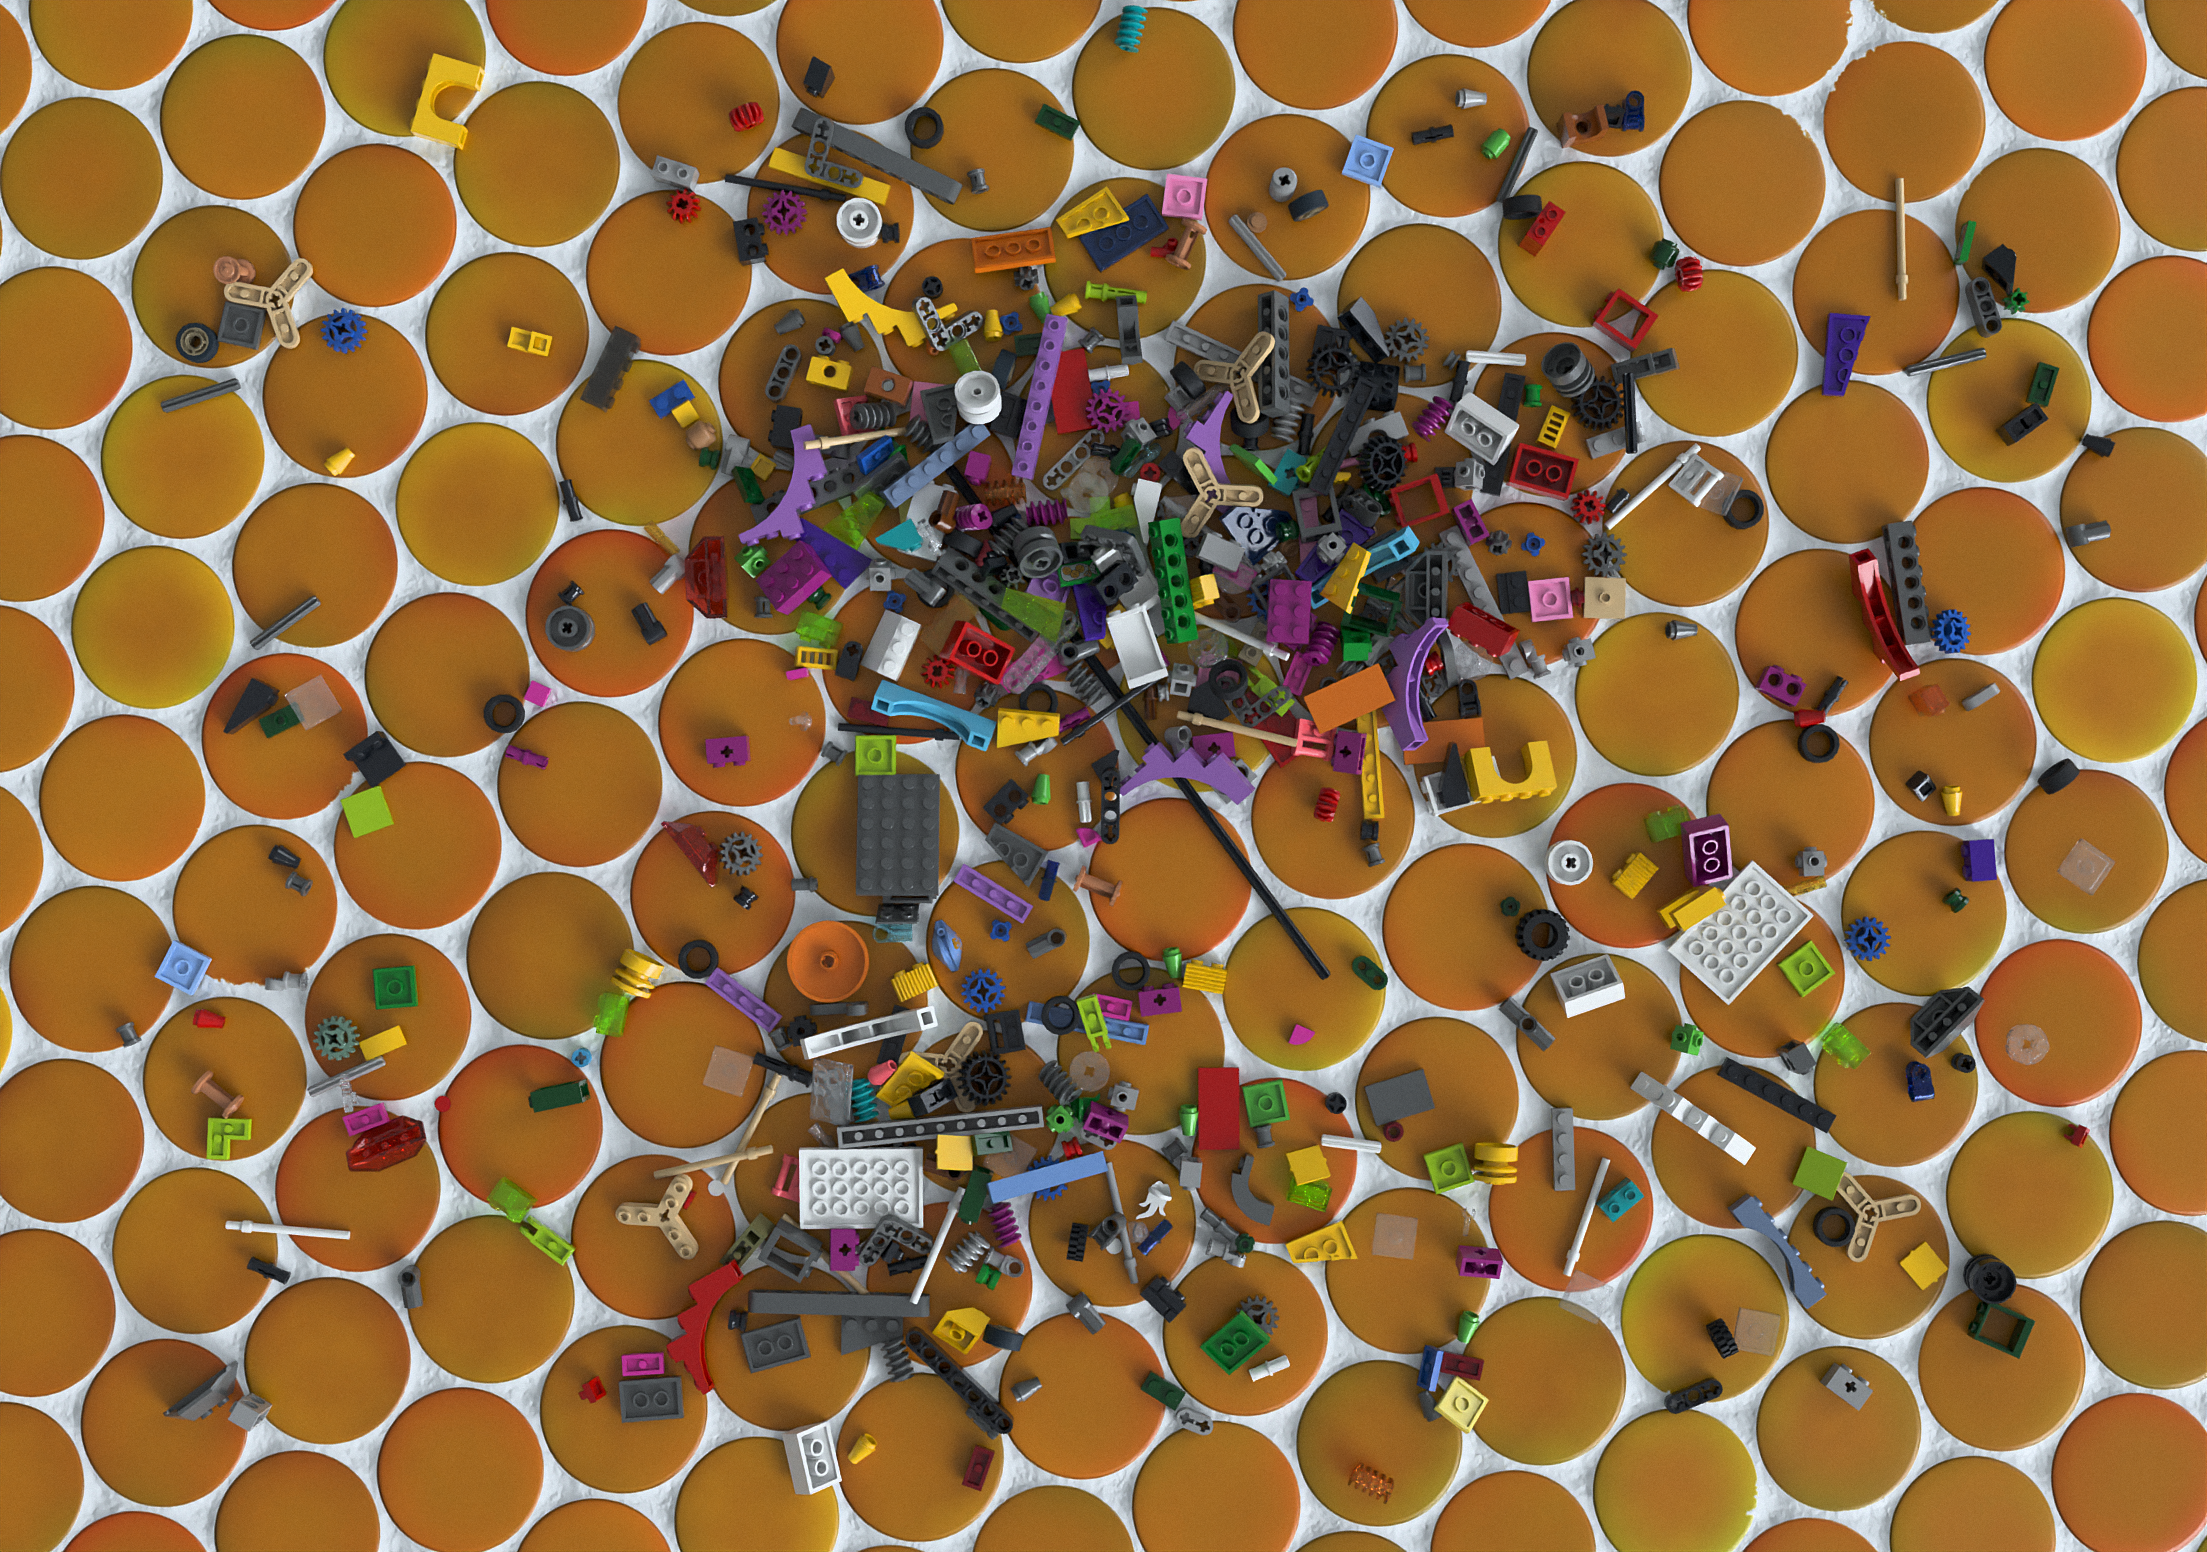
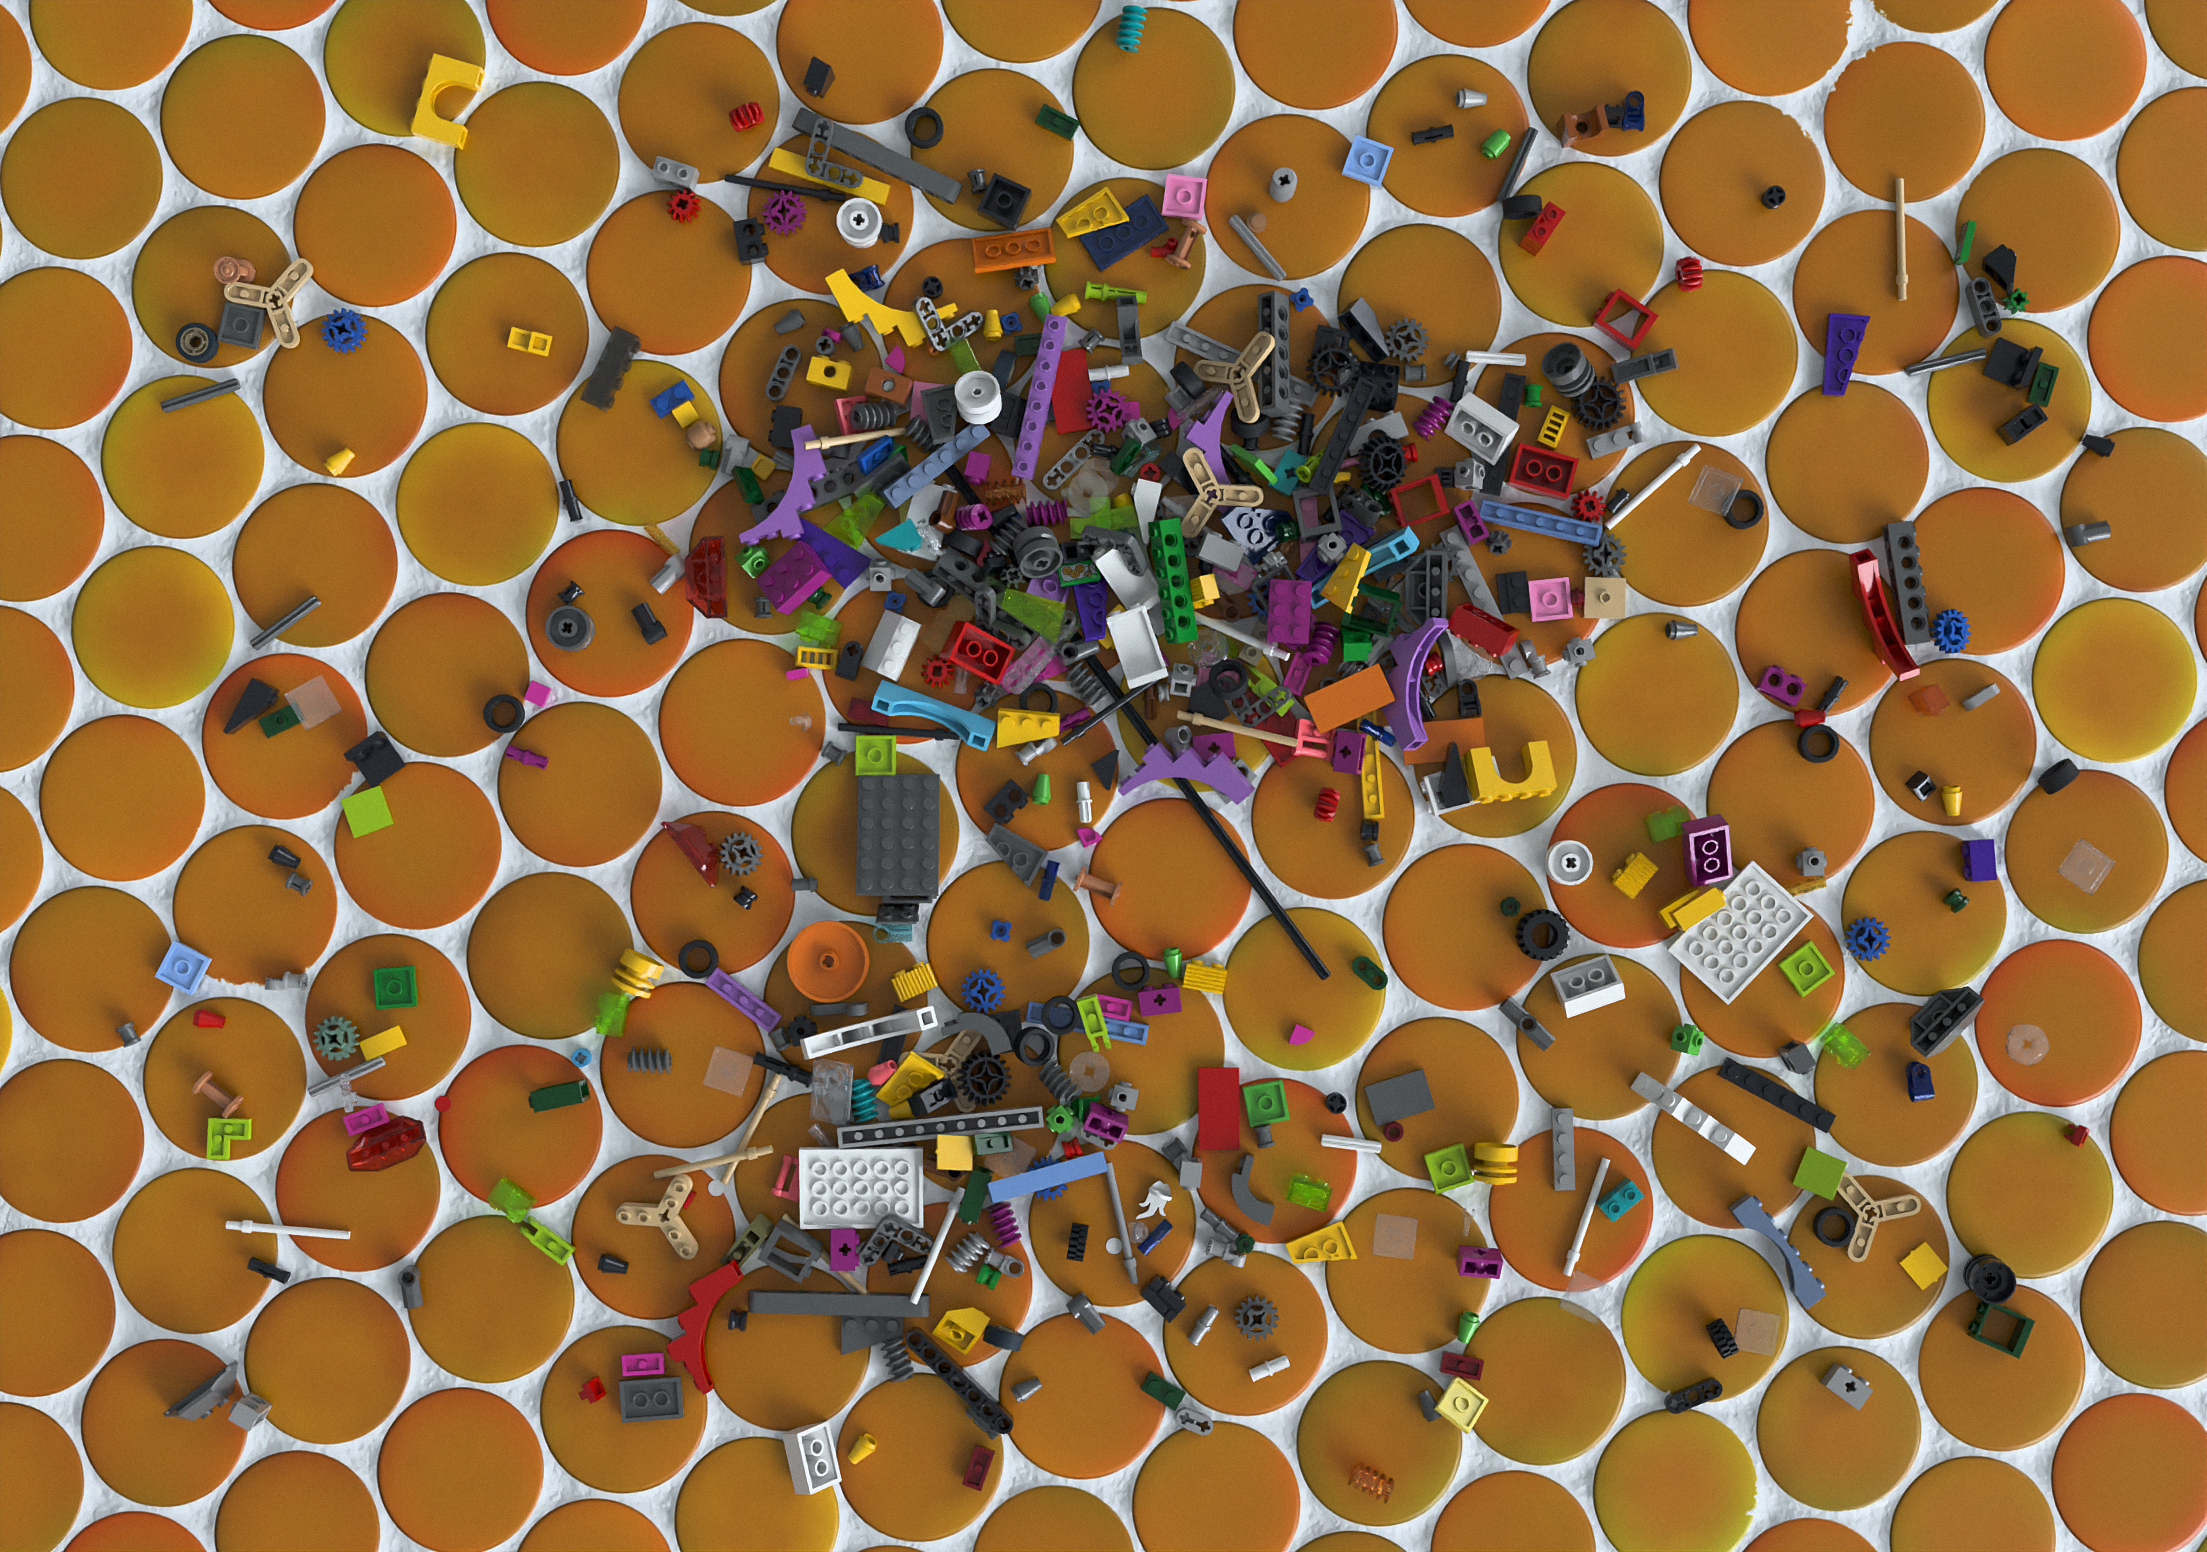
(612, 1264): none -> black cone
(649, 1060): none -> dark grey piece
(716, 747): magenta brick -> none
(775, 1344): dark grey tile -> none
(896, 360): none -> dark pink tile
(947, 945): medium blue hat -> none
(985, 1024): none -> dark grey arch
(988, 623): none -> dark grey beam
(993, 893): medium lavender plate -> none
(1004, 202): none -> black brick
(1021, 1039): none -> black tyre
(1106, 1232): dark grey piece -> none
(1107, 805): black beam -> none
(1110, 578): black brick -> none
(1188, 1117): bright green cone -> none
(1203, 1324): none -> light grey pin
(1235, 1342): green plate -> none
(1241, 478): none -> black pin
(1307, 1165): yellow piece -> none
(1308, 205): black wheel -> none
(1377, 733): none -> clear blue axle
(1430, 1368): blue plate -> none
(1531, 538): blue plate -> none
(1540, 522): none -> medium blue tile
(1630, 413): black axle -> none
(1664, 254): dark green head -> none
(1691, 475): white plate -> none
(1775, 193): none -> black wheel
(1969, 1065): black bush -> none
(2012, 364): none -> black bracket

